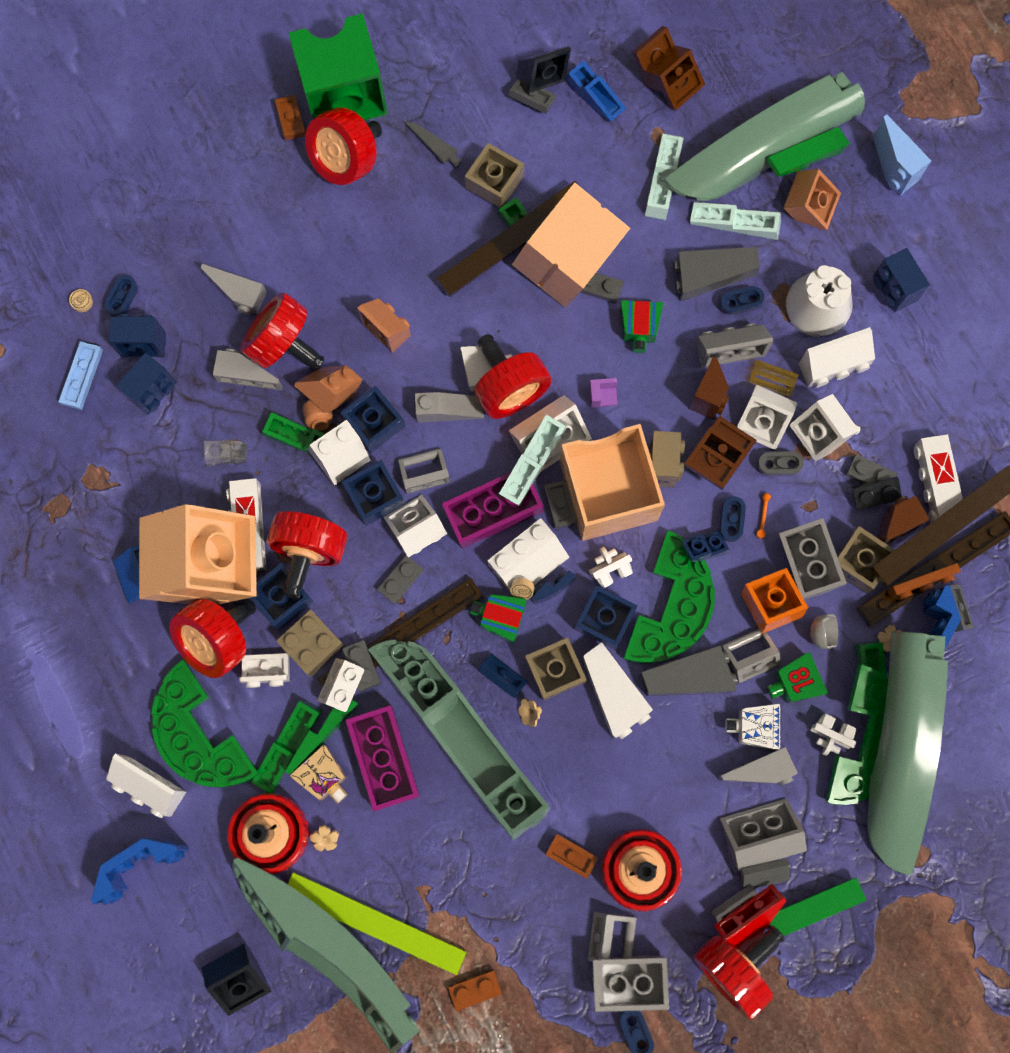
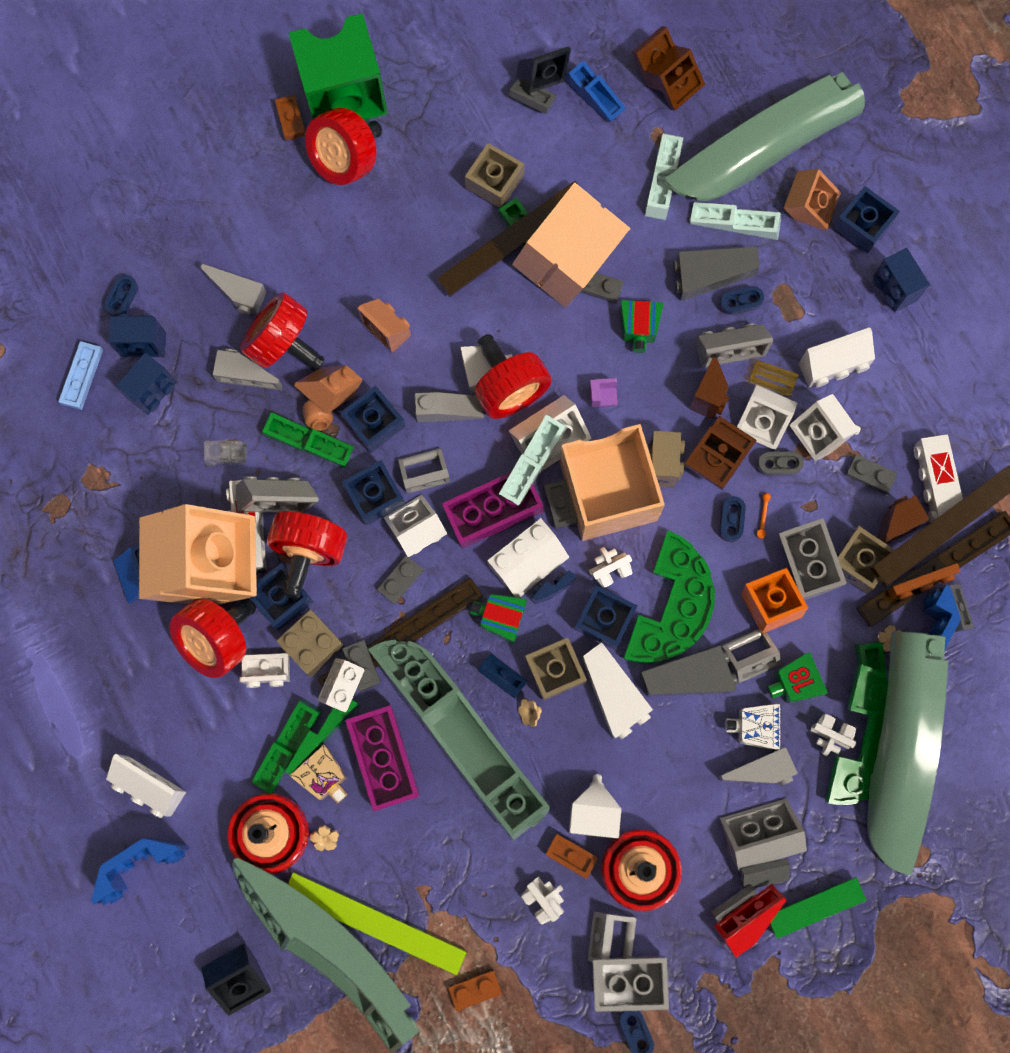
(81, 300): tan tile -> none
(184, 742): green plate -> none
(274, 495): none -> light grey slope
(339, 452): white slope -> none
(436, 145): dark grey bar -> none
(522, 588): tan tile -> none
(547, 897): none -> white hips
(595, 812): none -> white piece
(705, 547): dark blue slope -> none
(736, 972): red wheel -> none
(812, 150): green slope -> none
(817, 312): white cone -> none
(824, 631): light grey hair -> none
(866, 219): none -> dark blue brick
(876, 493): black plate -> none
(899, 156): light blue slope -> none

